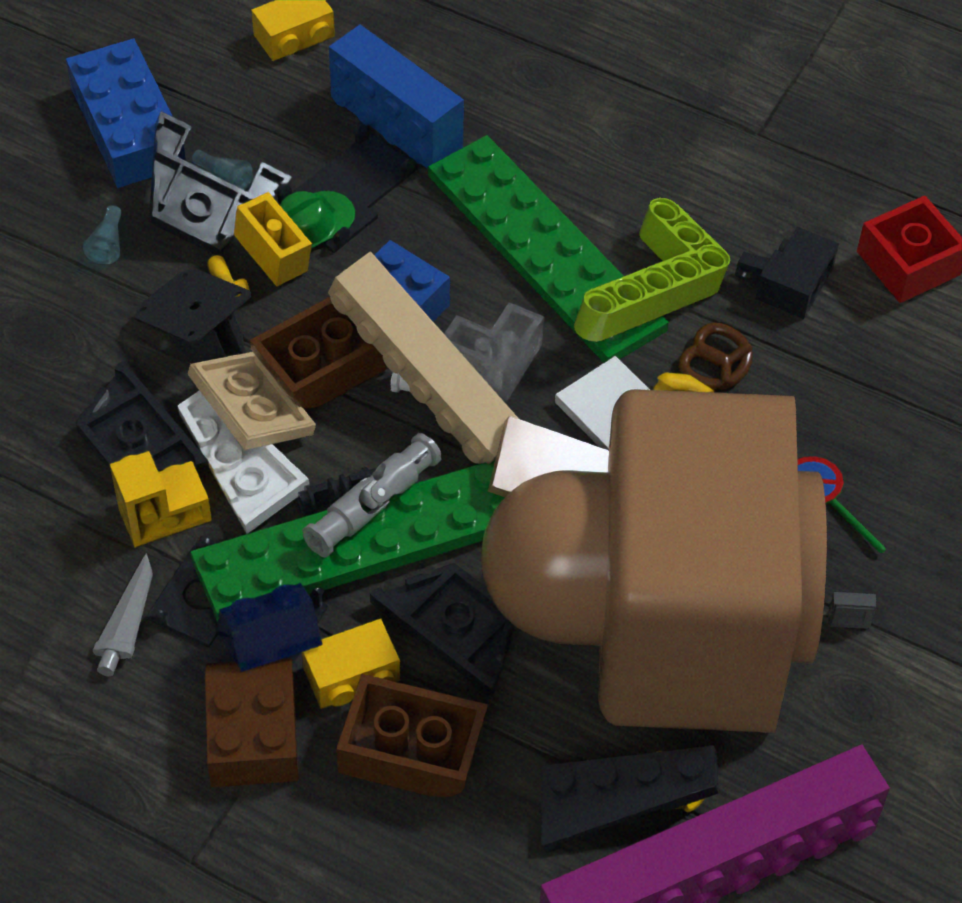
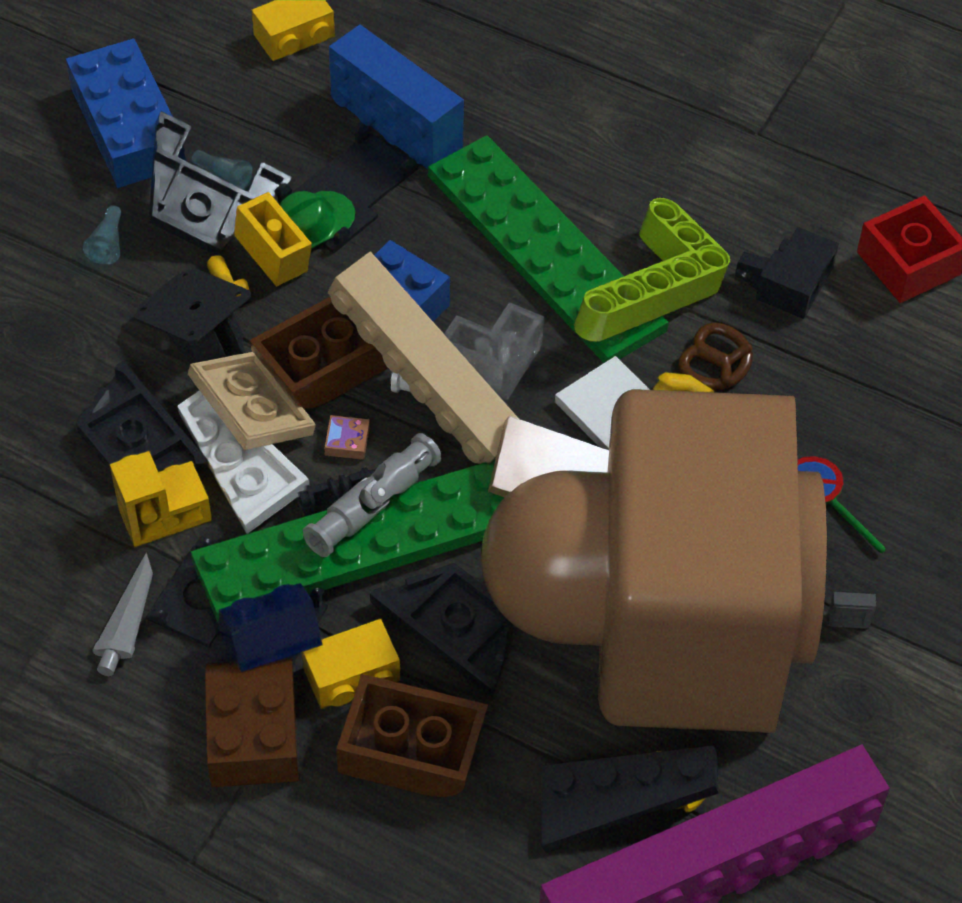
(347, 437): none -> nougat tile

